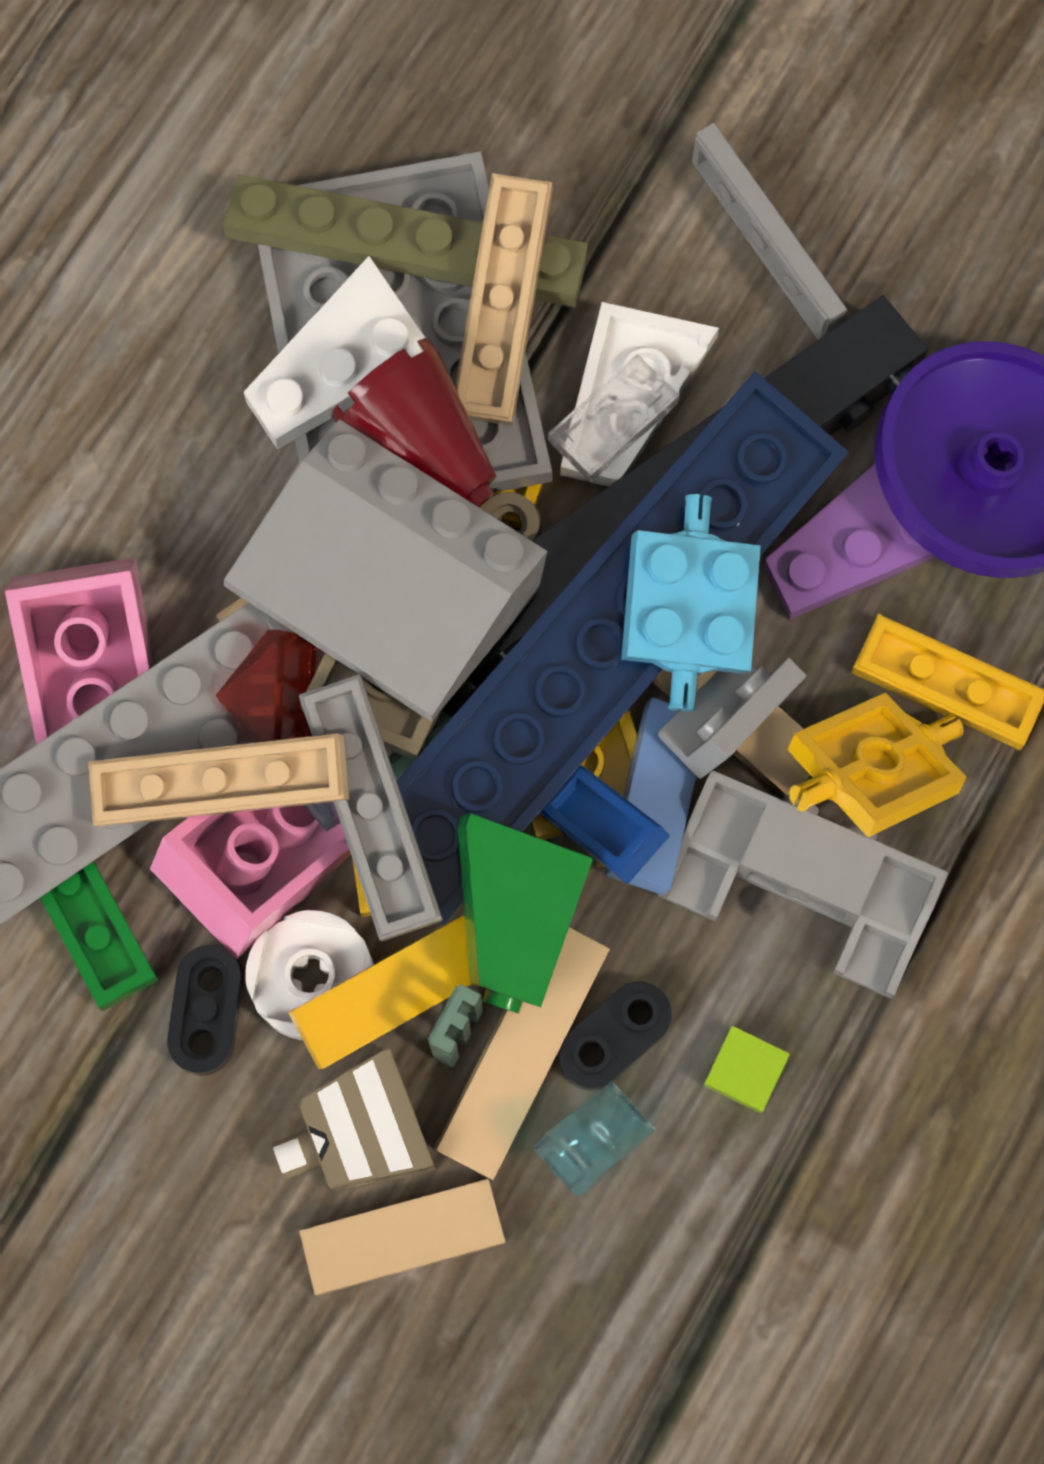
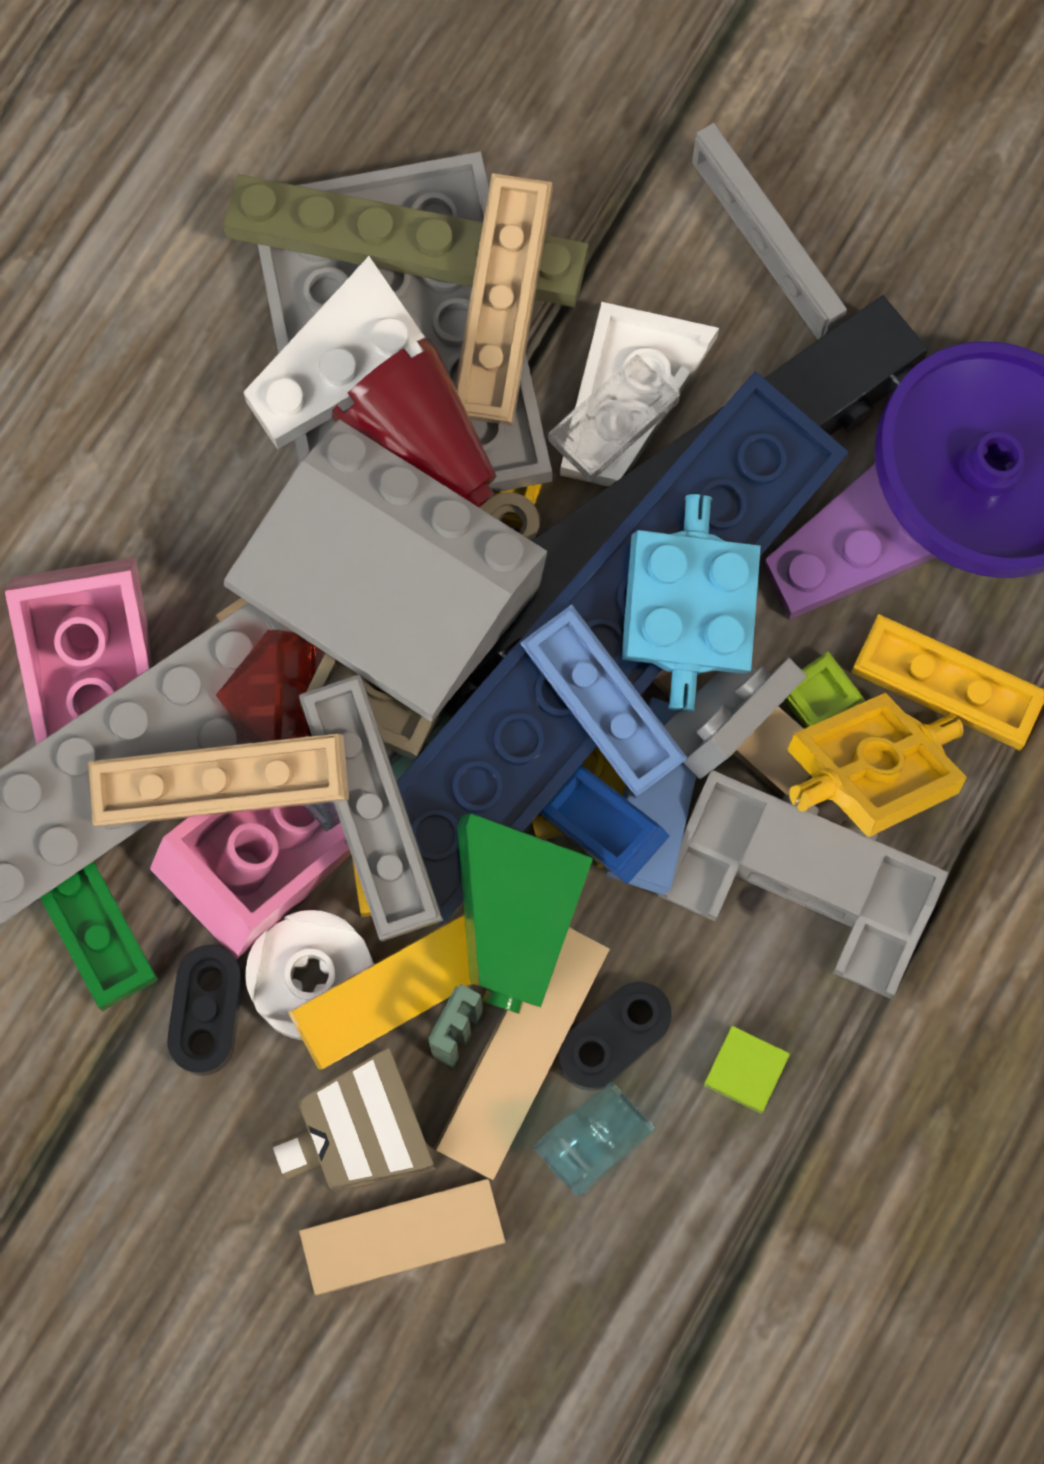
(603, 701): none -> medium blue tile
(822, 692): none -> lime tile

